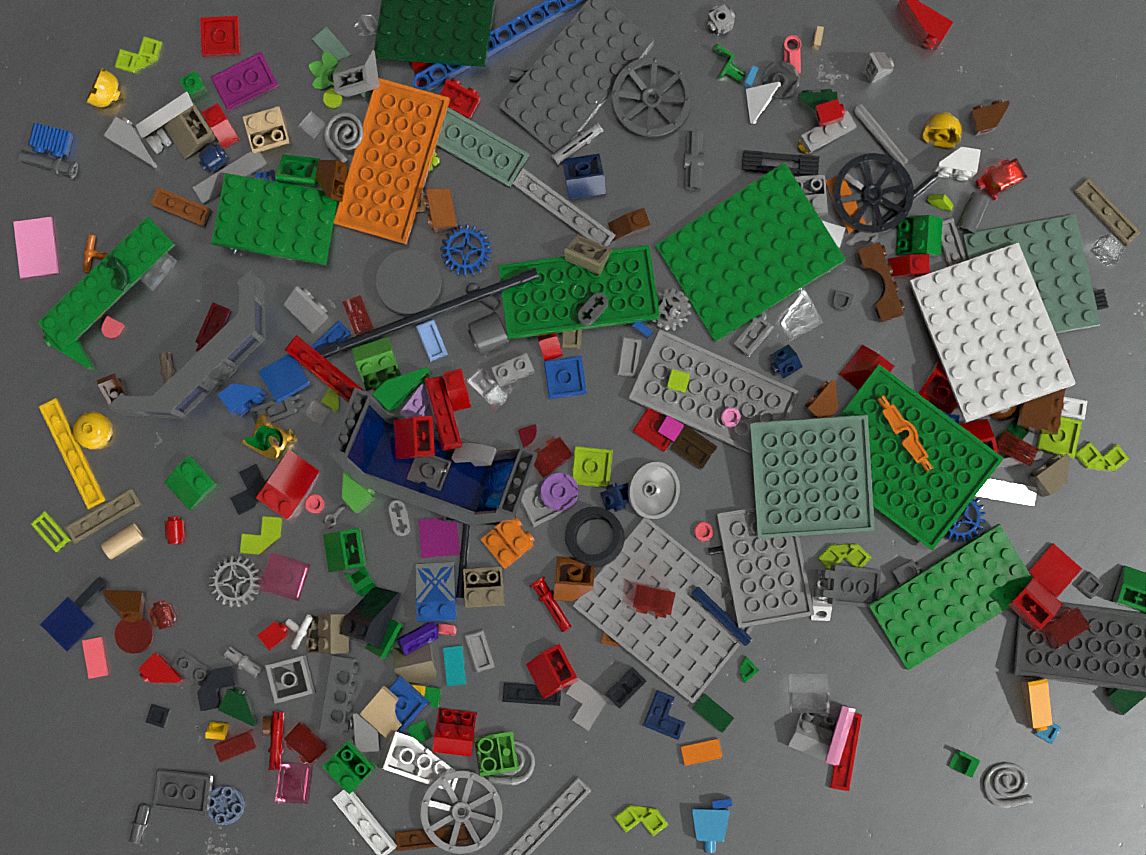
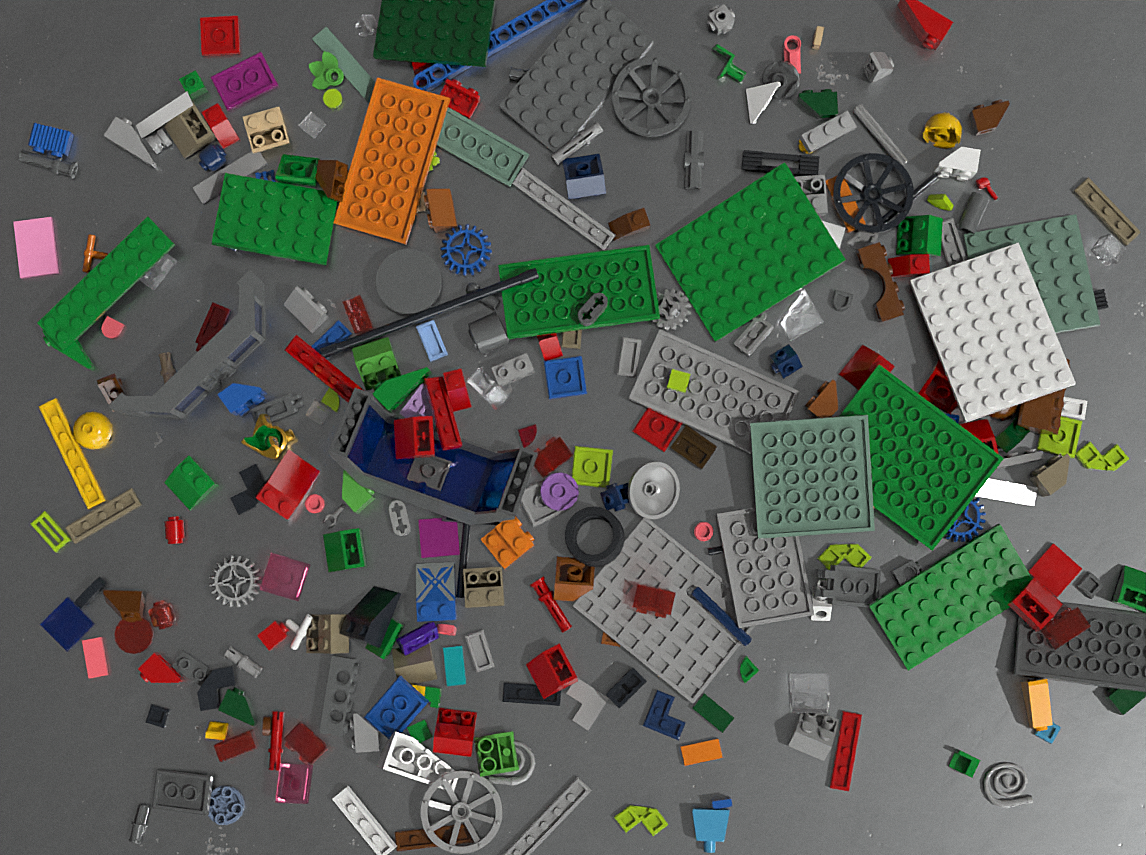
(103, 90): yellow cylinder -> none
(122, 541): tan pin -> none
(124, 277): dark green piece -> none
(134, 62): lime tile -> none
(180, 206): dark orange plate -> none
(270, 533): lime tile -> none
(284, 378): blue tile -> none
(290, 679): light grey brick -> none
(345, 132): light grey piece -> none
(348, 767): green slope -> none
(356, 74): light grey slope -> none
(361, 581): green panel -> none
(381, 713): tan tile -> none
(476, 453): light grey slope -> none
(587, 254): dark tan slope -> none
(643, 329): blue tile -> none
(670, 428): dark pink tile -> none
(730, 417): bright pink tile -> none
(750, 77): dark azure tile -> none
(829, 113): red brick -> none
(840, 735): bright pink tile -> none
(898, 425): orange piece -> none
(1003, 177): clear red brick -> none
(1018, 446): clear red tile -> none

